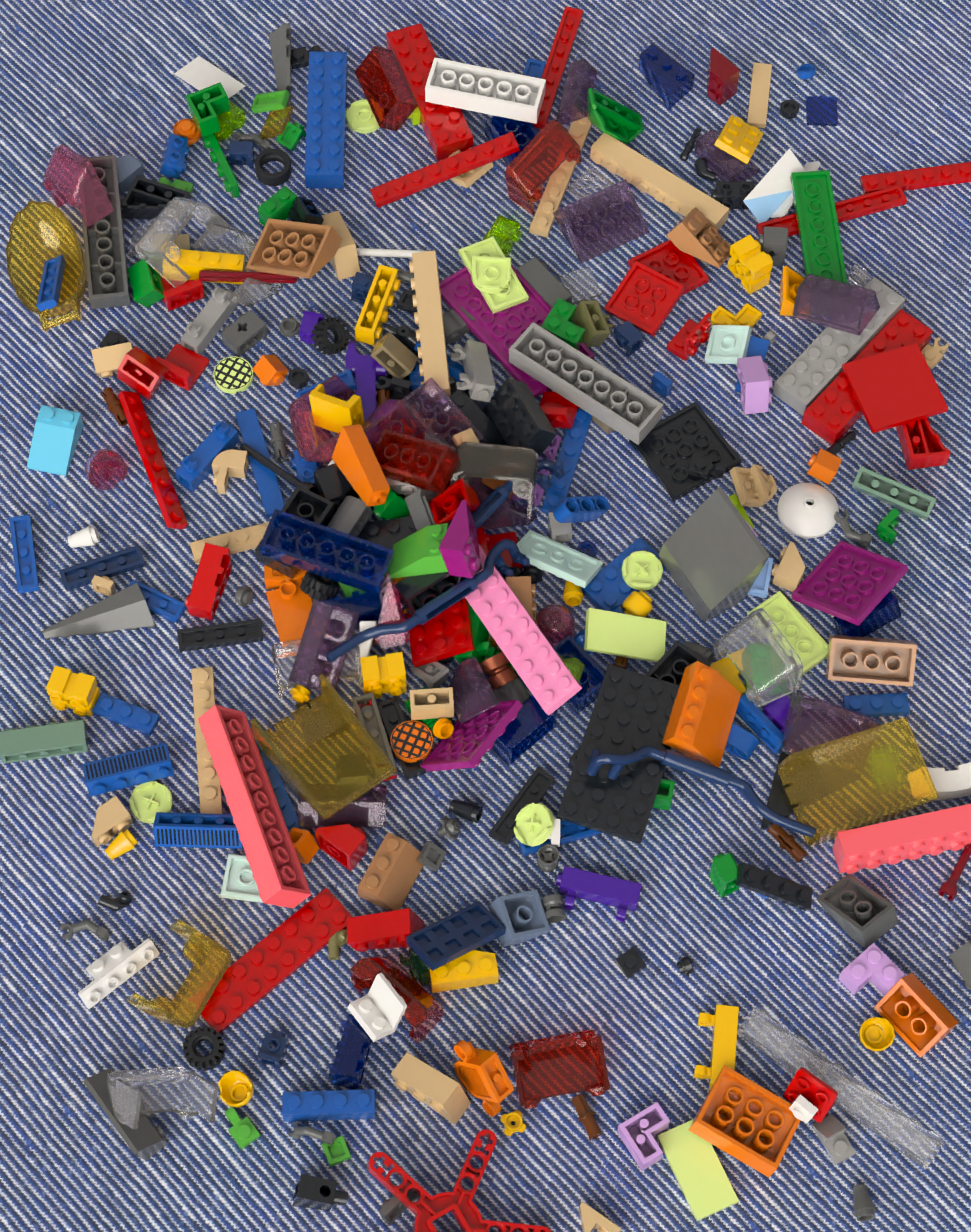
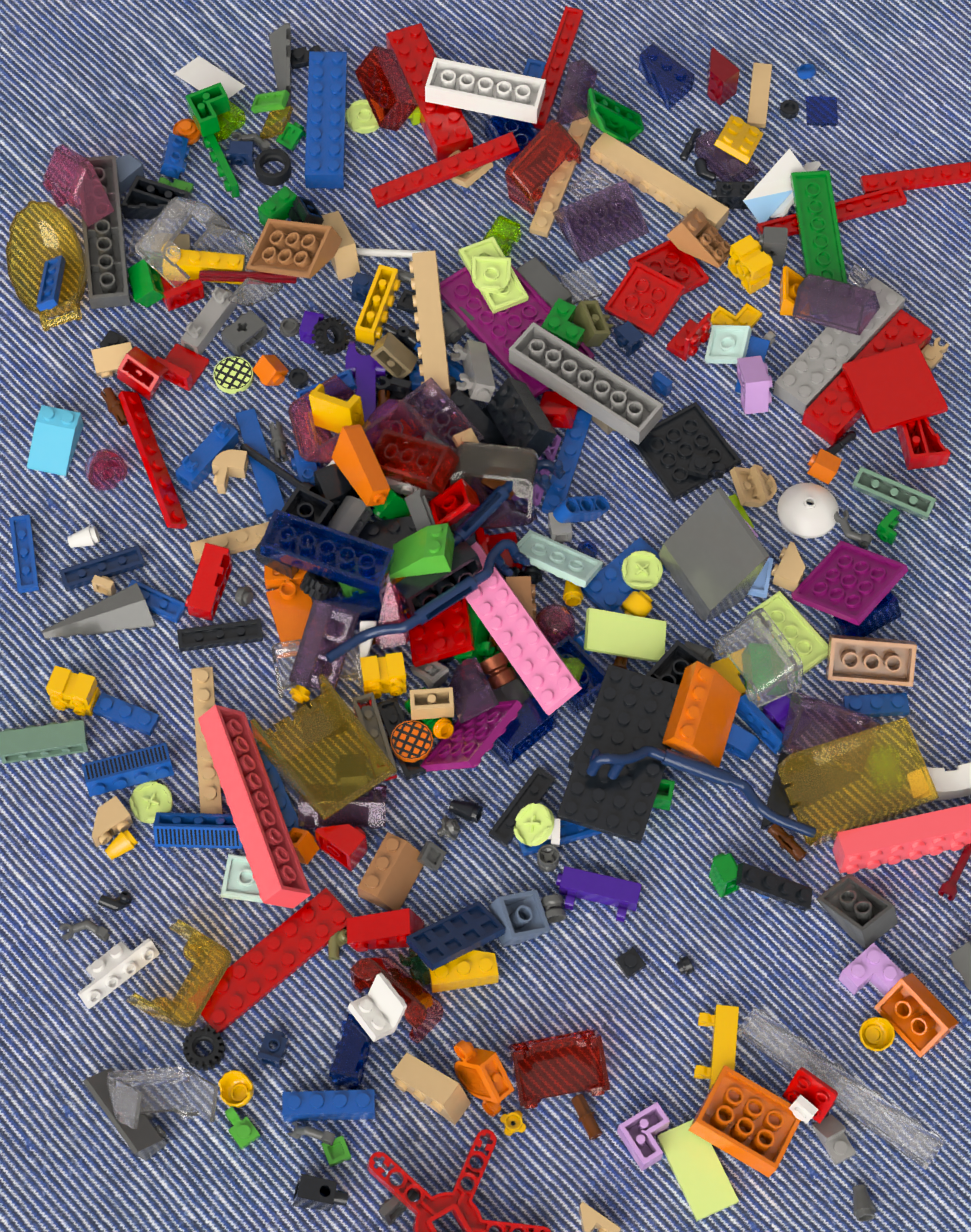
(461, 545): magenta slope -> none

